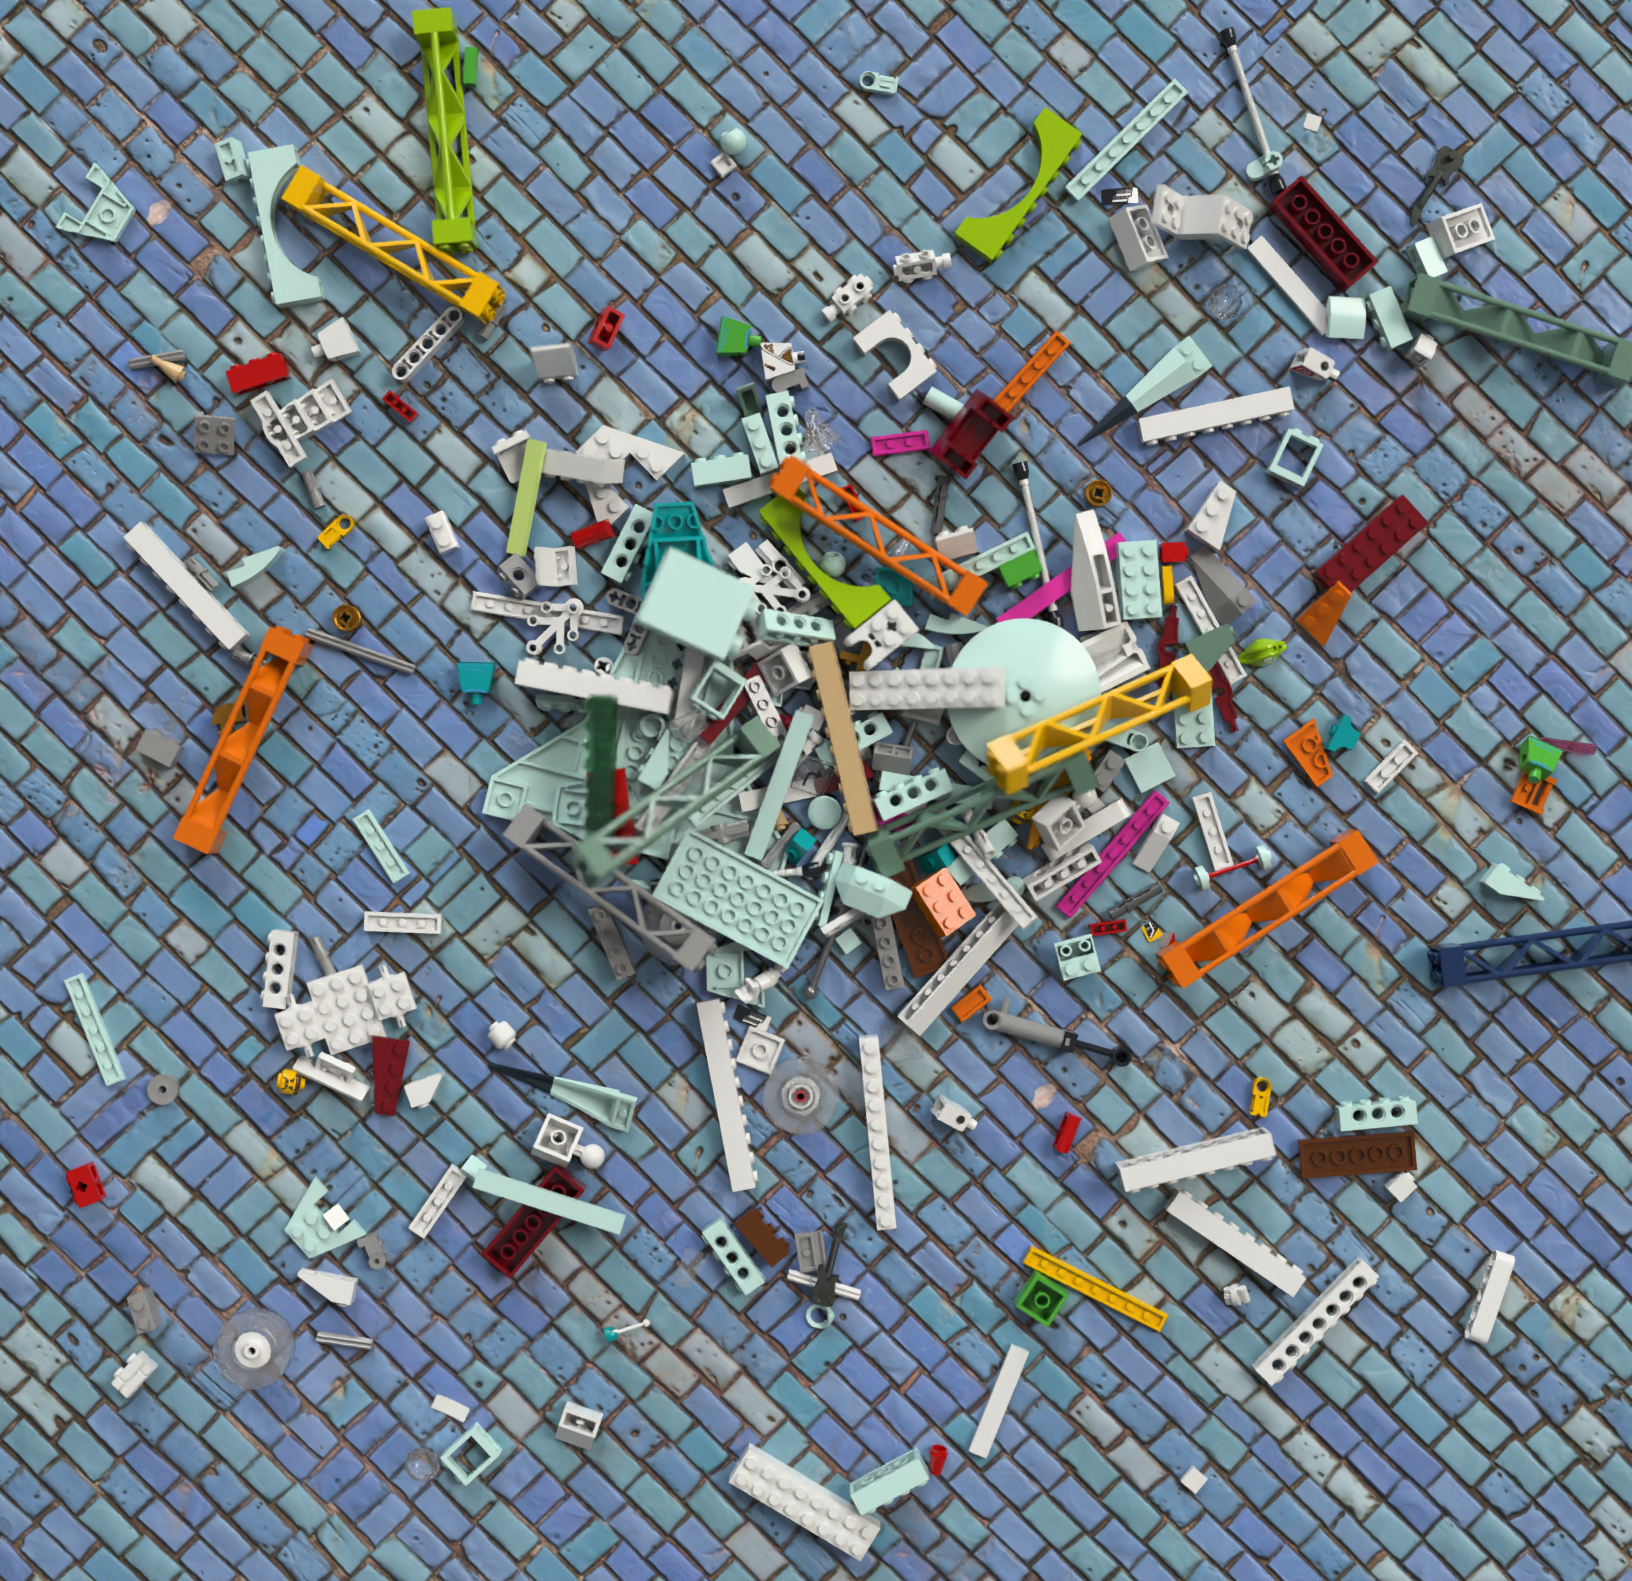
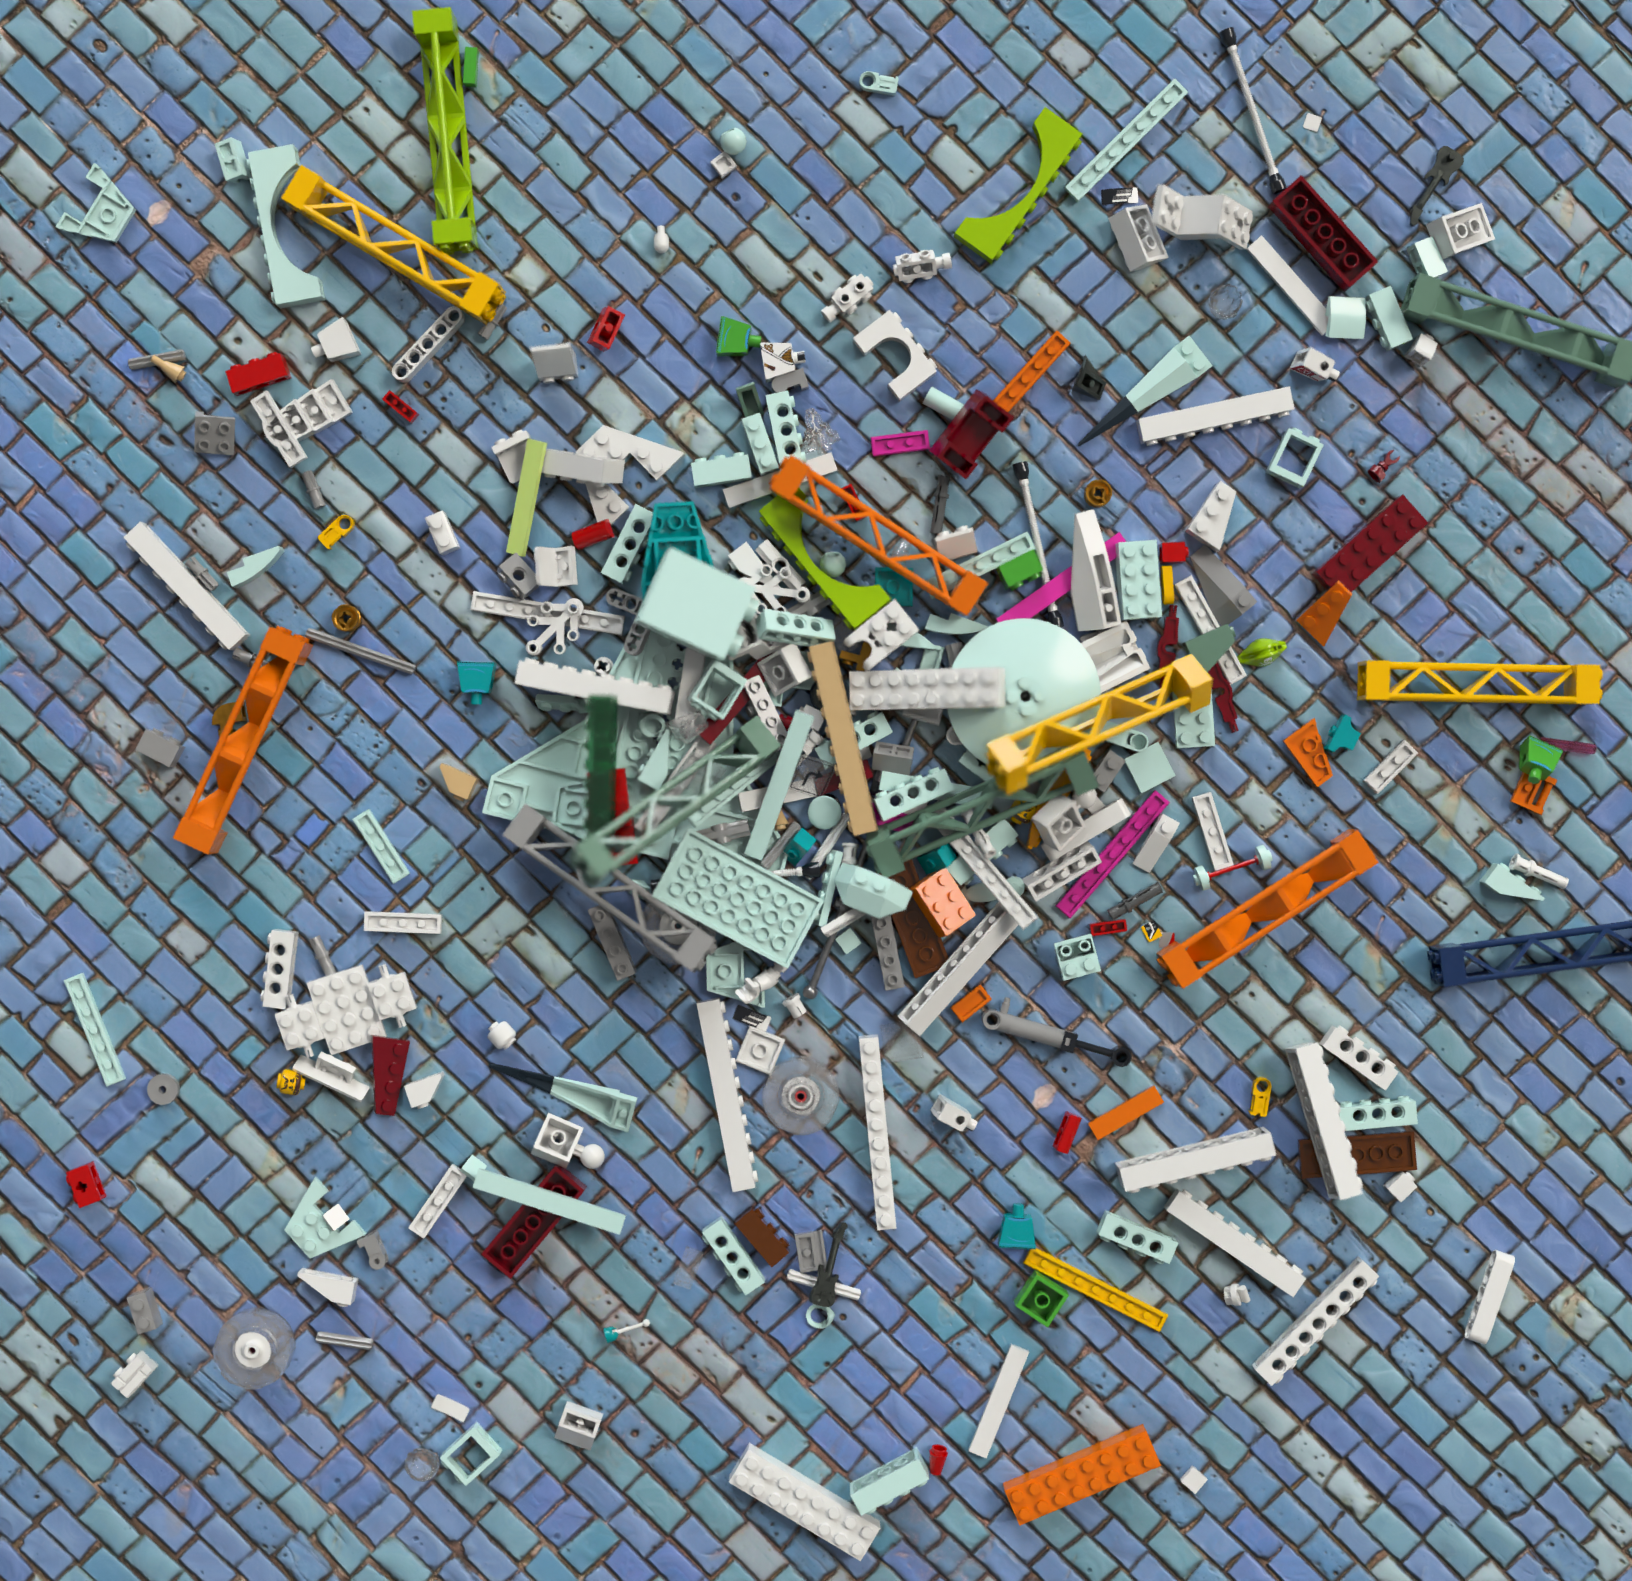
(458, 782): none -> tan slope
(661, 240): none -> white cylinder
(794, 1005): none -> white bush
(1017, 1229): none -> teal torso
(1081, 1474): none -> orange brick
(1089, 381): none -> pearl dark grey slope
(1111, 1221): none -> light aqua brick
(1125, 1112): none -> orange tile
(1264, 166): light aqua piece -> none
(1324, 1120): none -> white brick
(1377, 472): none -> dark red piece
(1386, 1071): none -> white brick
(1530, 868): none -> white pin
(1580, 683): none -> yellow piece

